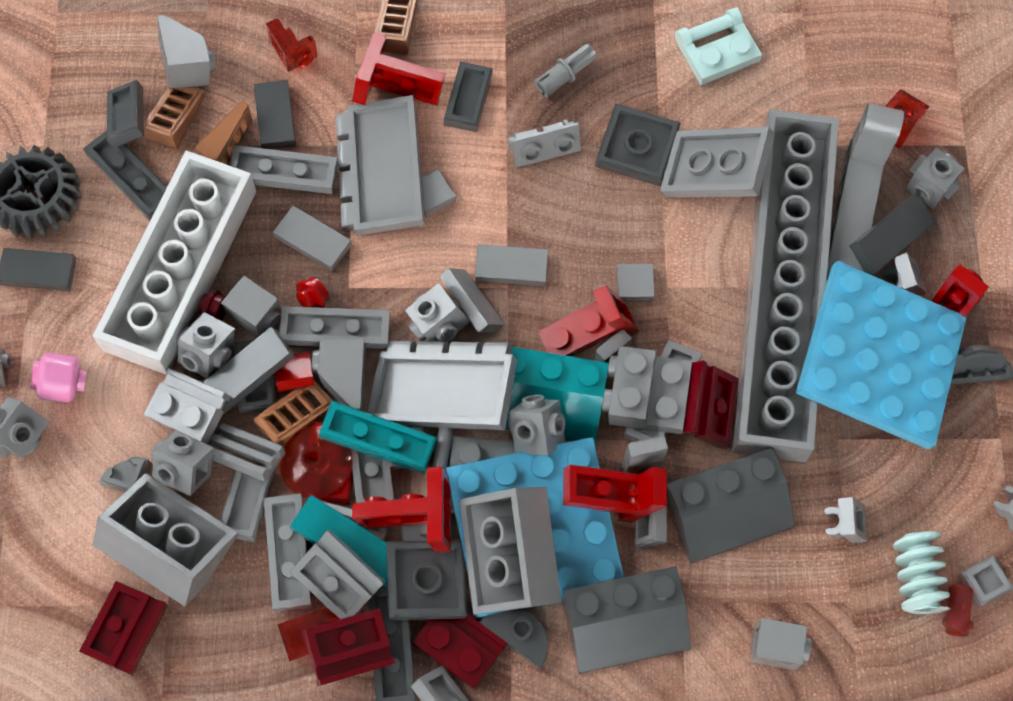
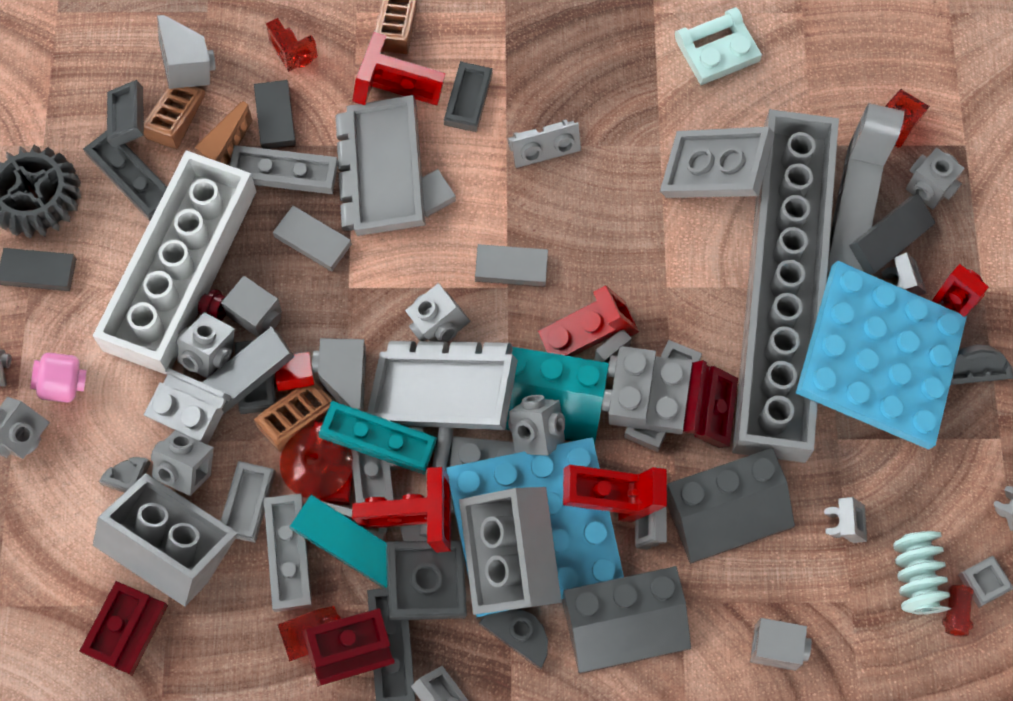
(271, 458): light grey tile -> none
(308, 324): light grey plate -> none
(311, 293): red plate -> none
(337, 576): light grey plate -> none
(461, 647): dark red plate -> none
(471, 300): light grey tile -> none
(564, 70): light grey axle -> none
(635, 282): light grey tile -> none
(637, 144): dark grey tile -> none
(644, 454): light grey tile -> none

